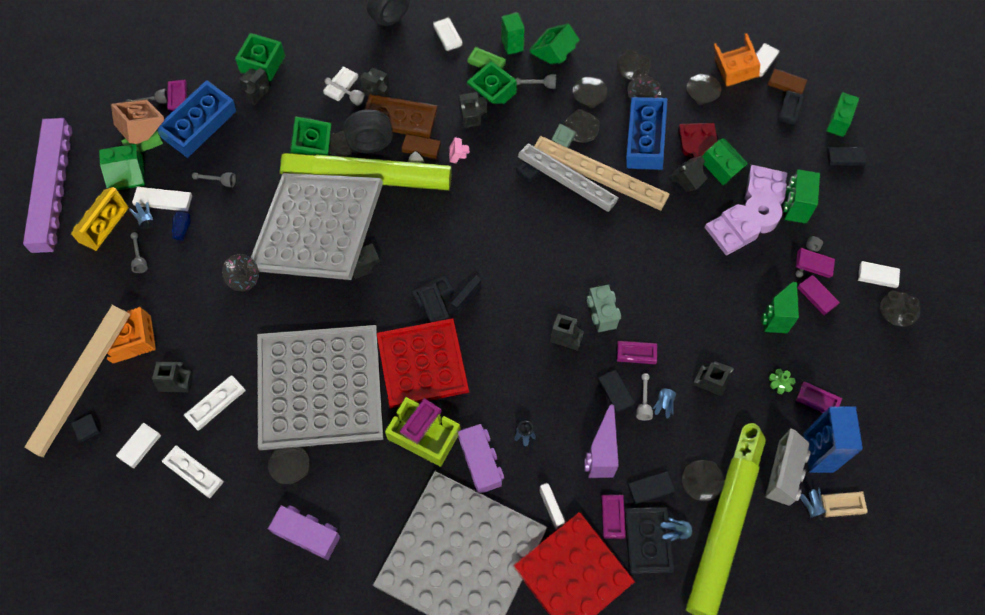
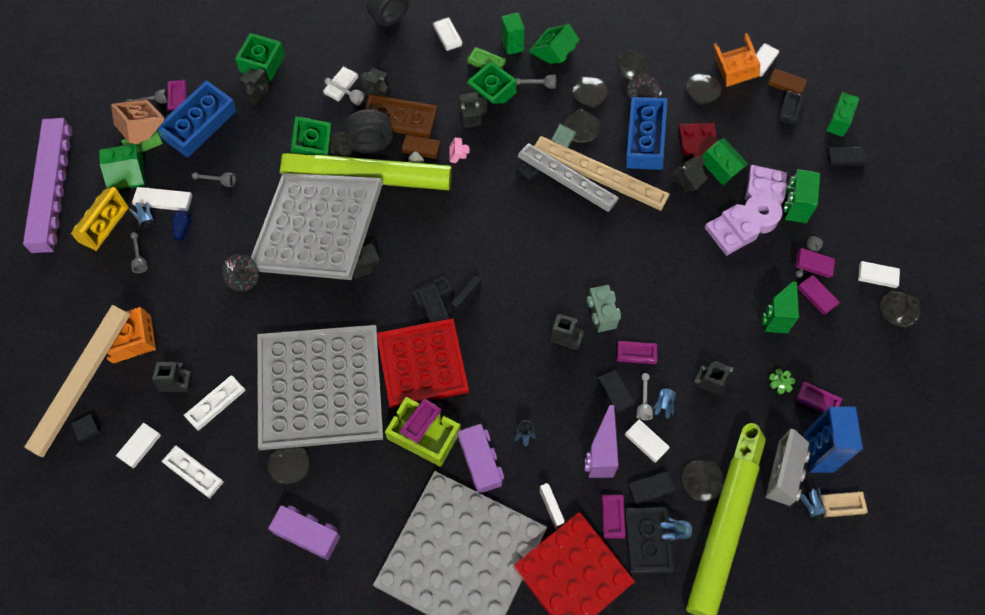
(647, 441): none -> white tile

